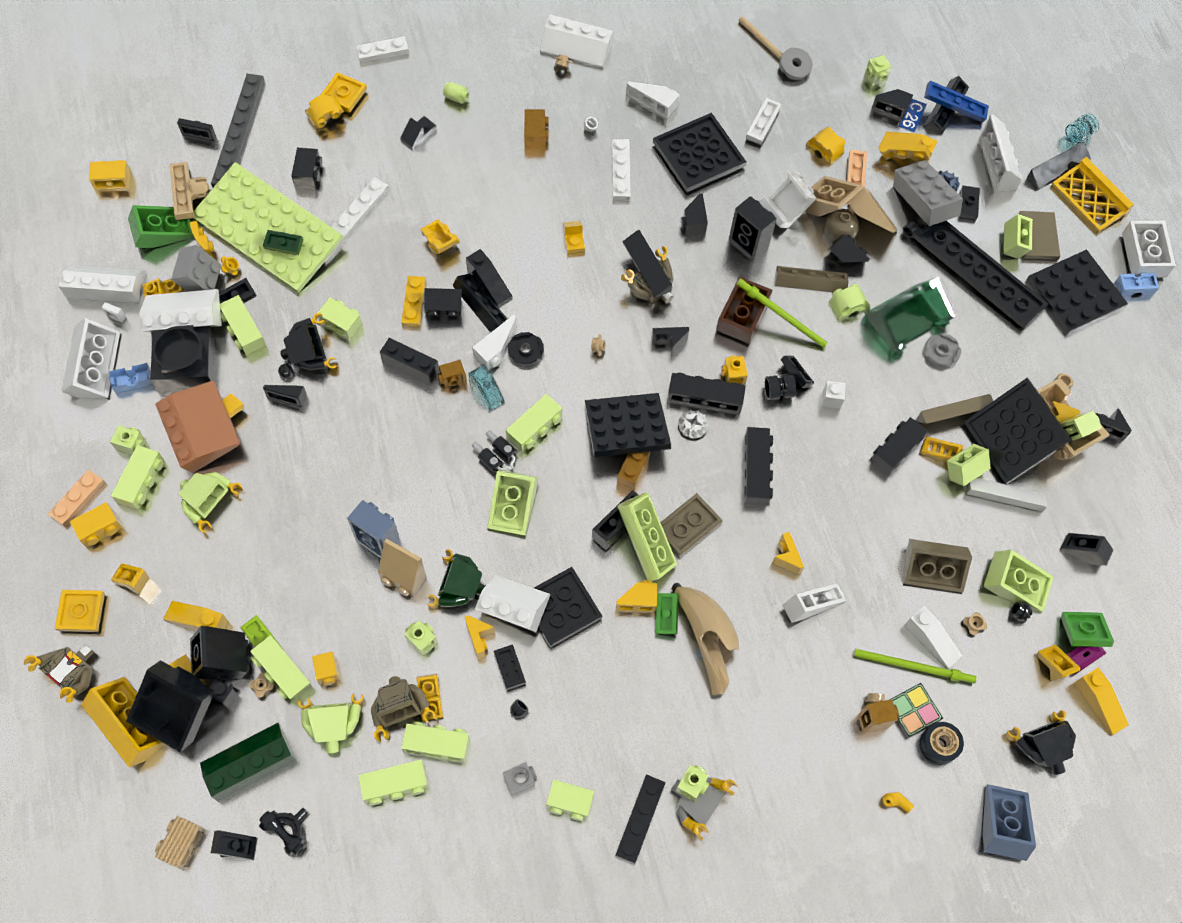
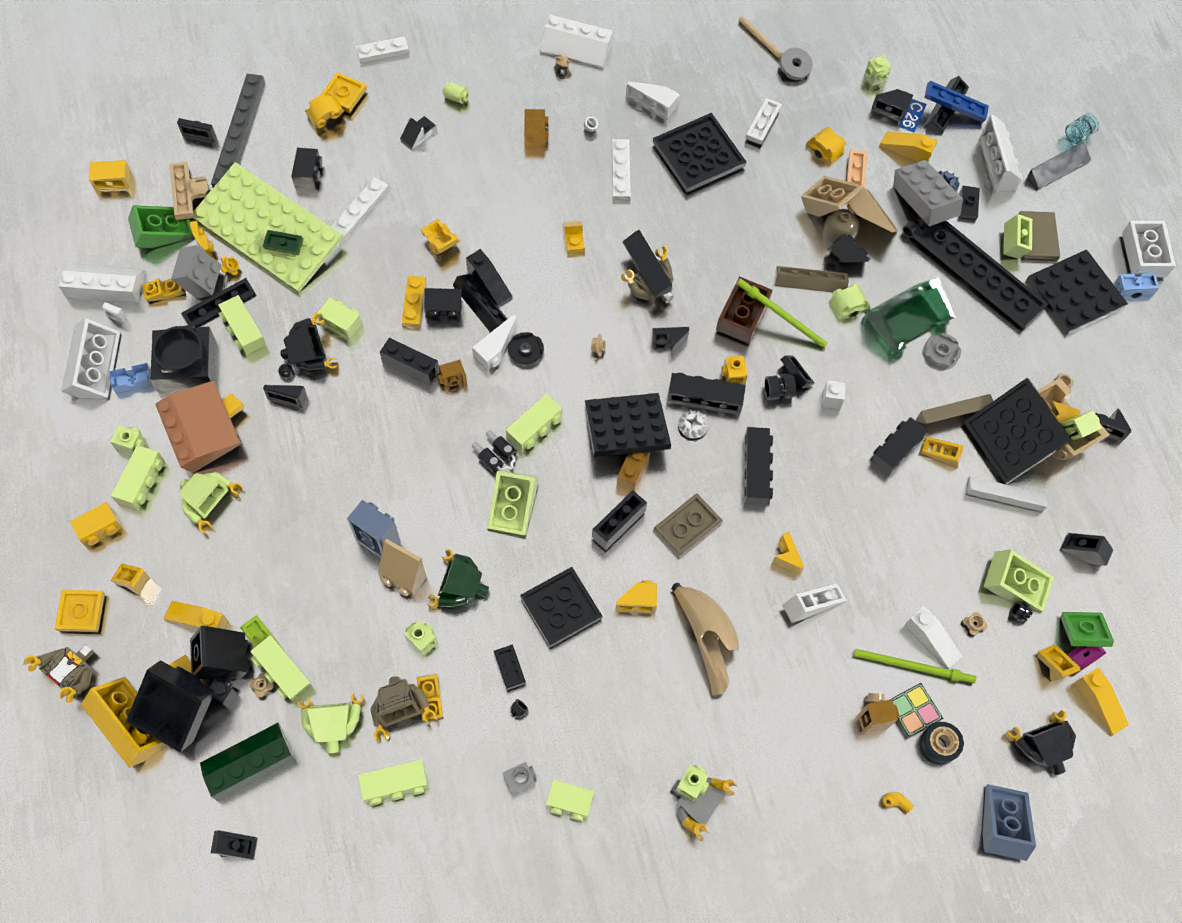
(76, 498): light nougat plate -> none
(179, 842): tan brick -> none
(180, 309): white slope -> none
(293, 842): black piece -> none
(326, 668): yellow brick -> none
(435, 742): yellowish green brick -> none
(477, 630): yellow slope -> none
(486, 387): clear light blue slope -> none
(513, 602): white slope -> none
(640, 819): black plate -> none
(647, 536): yellowish green brick -> none
(667, 613): bright green plate -> none
(695, 216): black slope -> none
(752, 227): black brick -> none
(789, 200): white panel -> none
(904, 151): yellow plate -> none
(936, 565): dark tan slope -> none
(968, 464): yellowish green brick -> none
(1105, 188): yellow fence -> none

